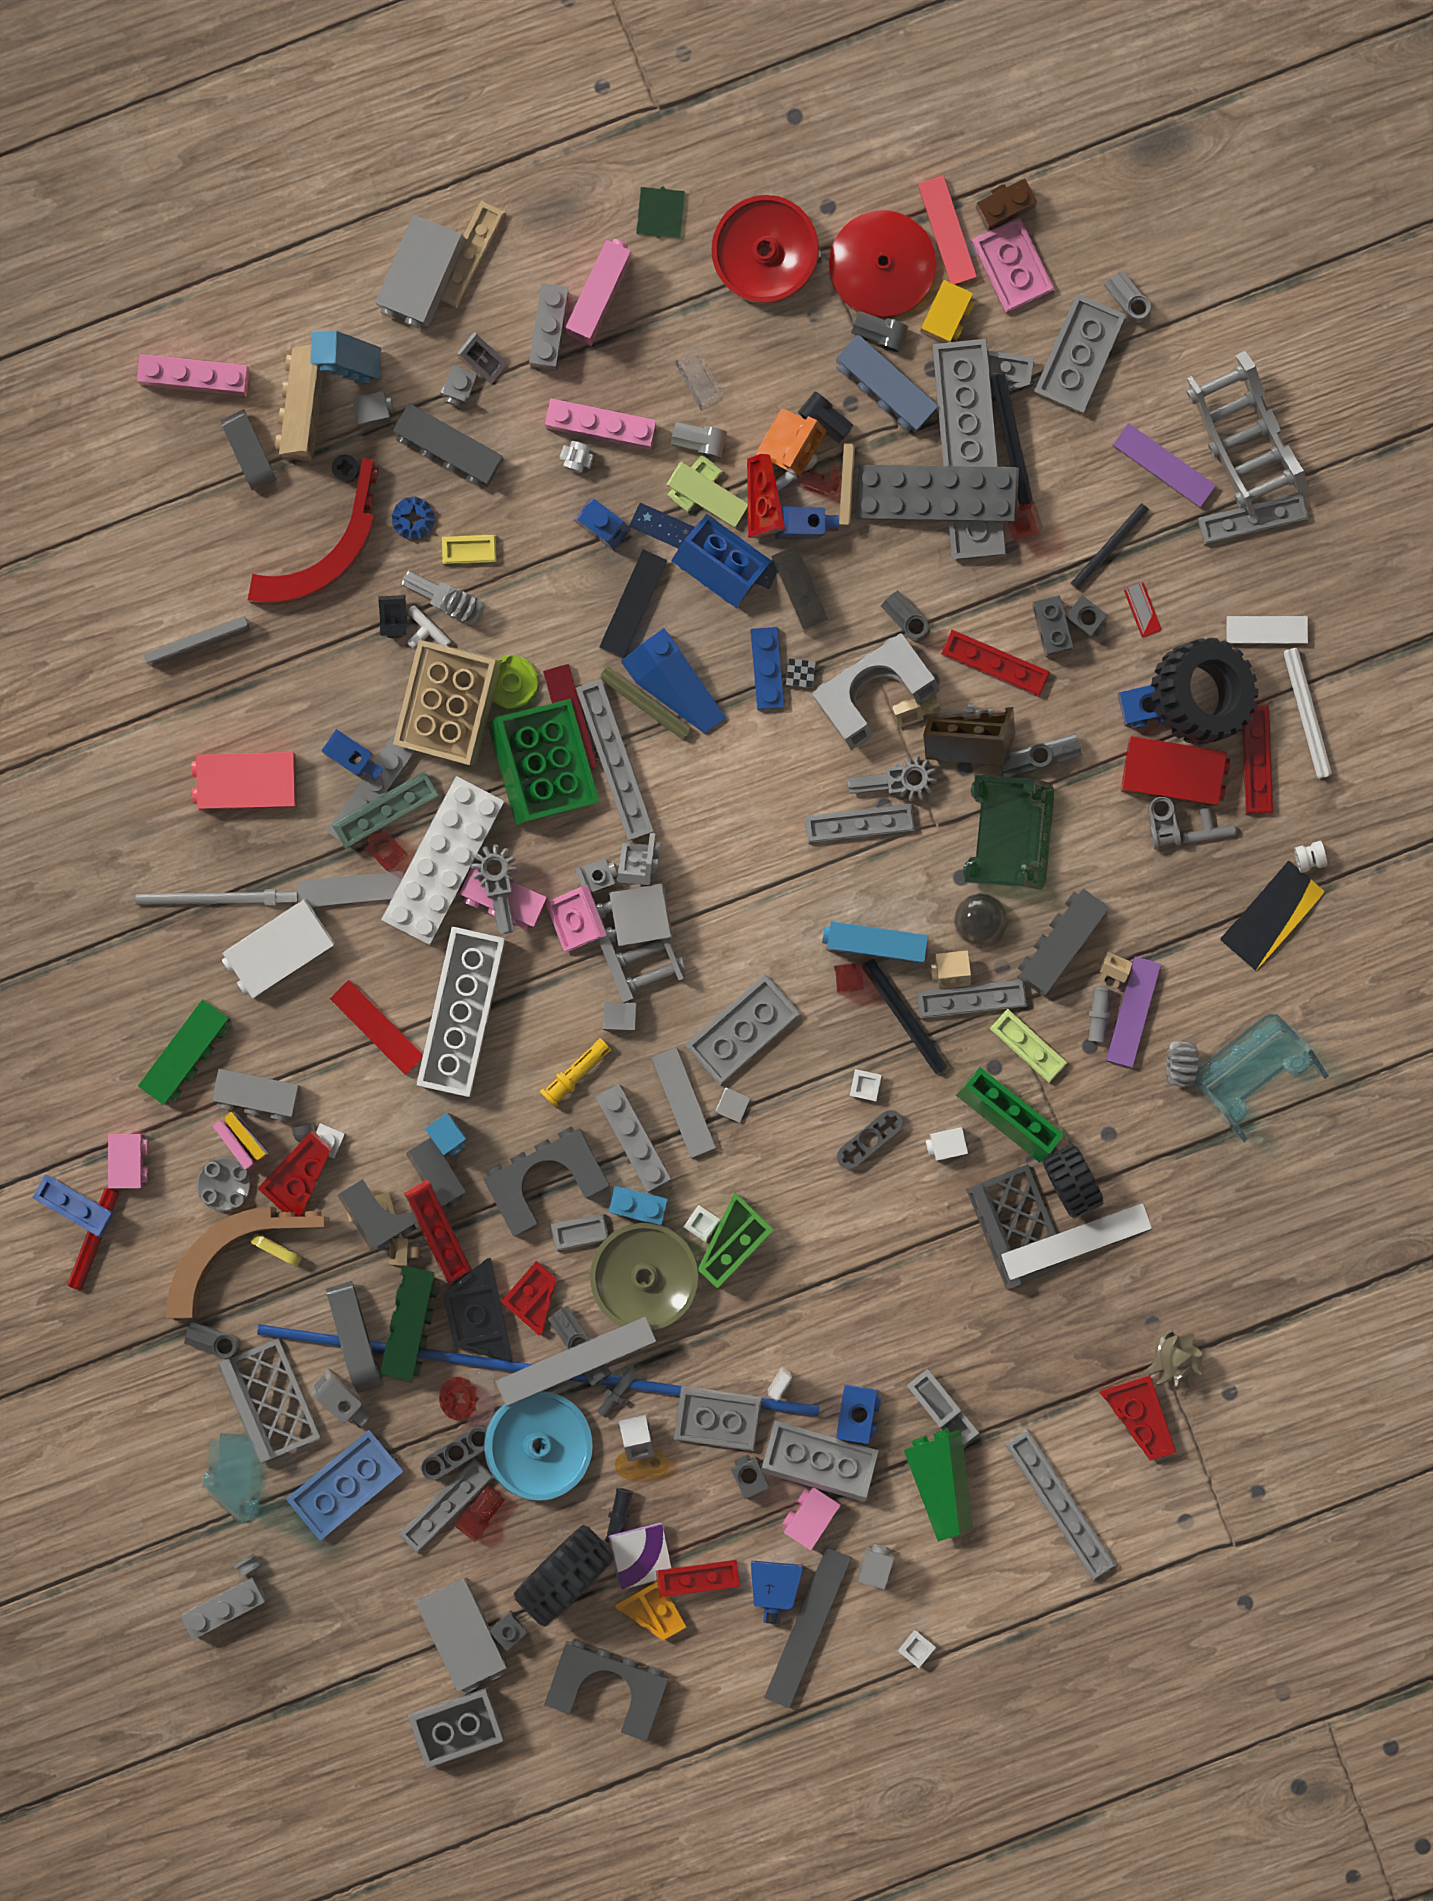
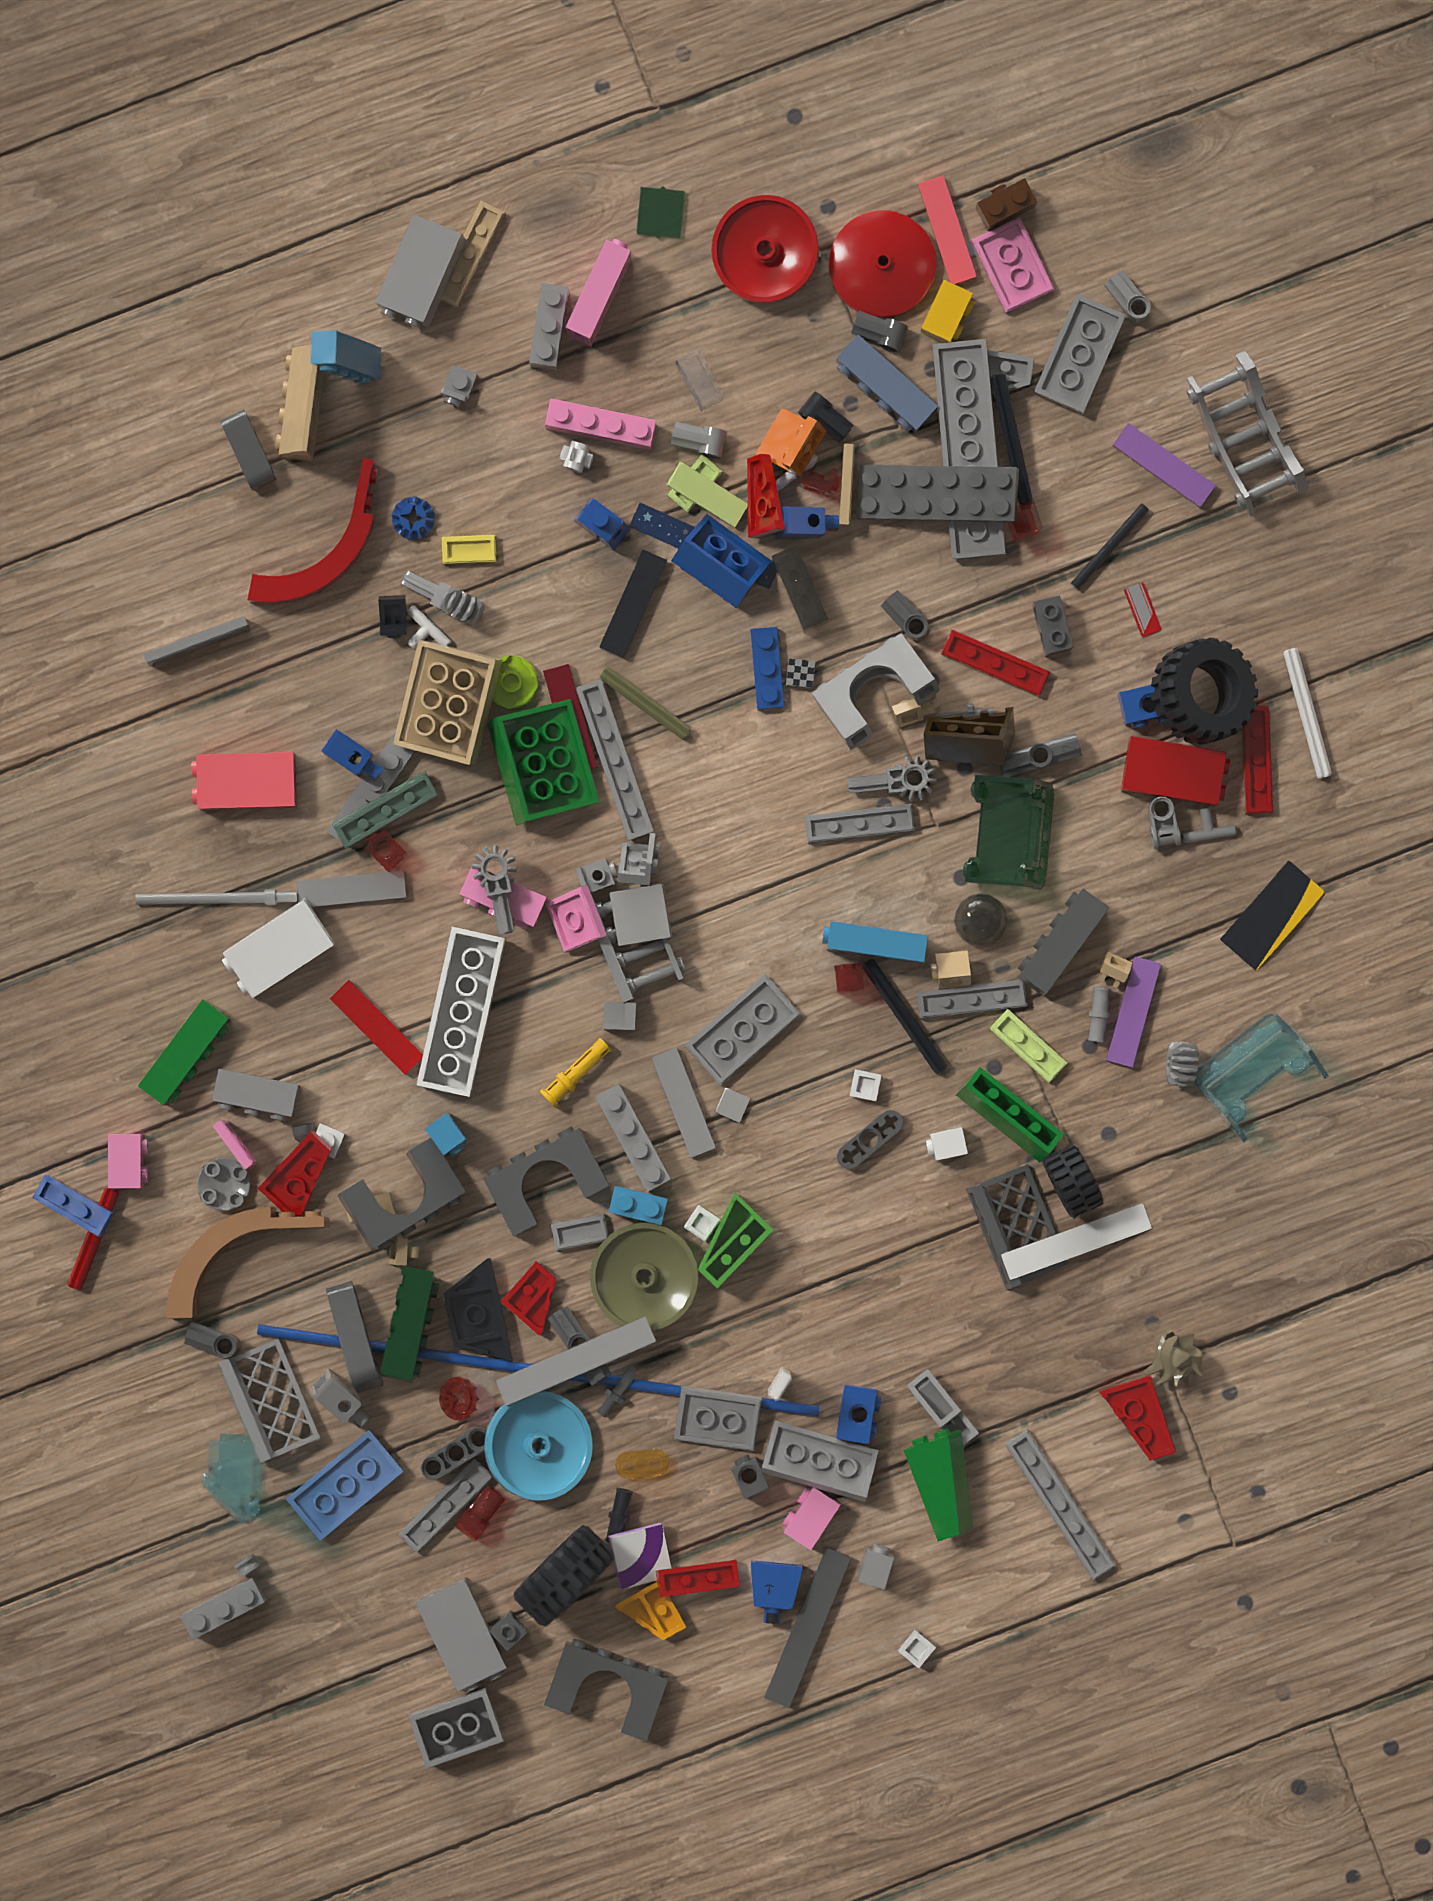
(193, 375): bright pink brick -> none
(246, 1136): yellow tile -> none
(276, 1249): light yellow tile -> none
(339, 463): black bush -> none
(372, 409): light grey brick -> none
(437, 1231): red tile -> none
(442, 860): white brick -> none
(448, 445): dark grey brick -> none
(481, 358): light grey slope -> none
(636, 1438): brick -> none
(667, 675): blue wedge -> none
(1085, 605): dark grey brick -> none
(1267, 516): light grey tile -> none
(1267, 629): white tile -> none
(1305, 859): white wheel -> none

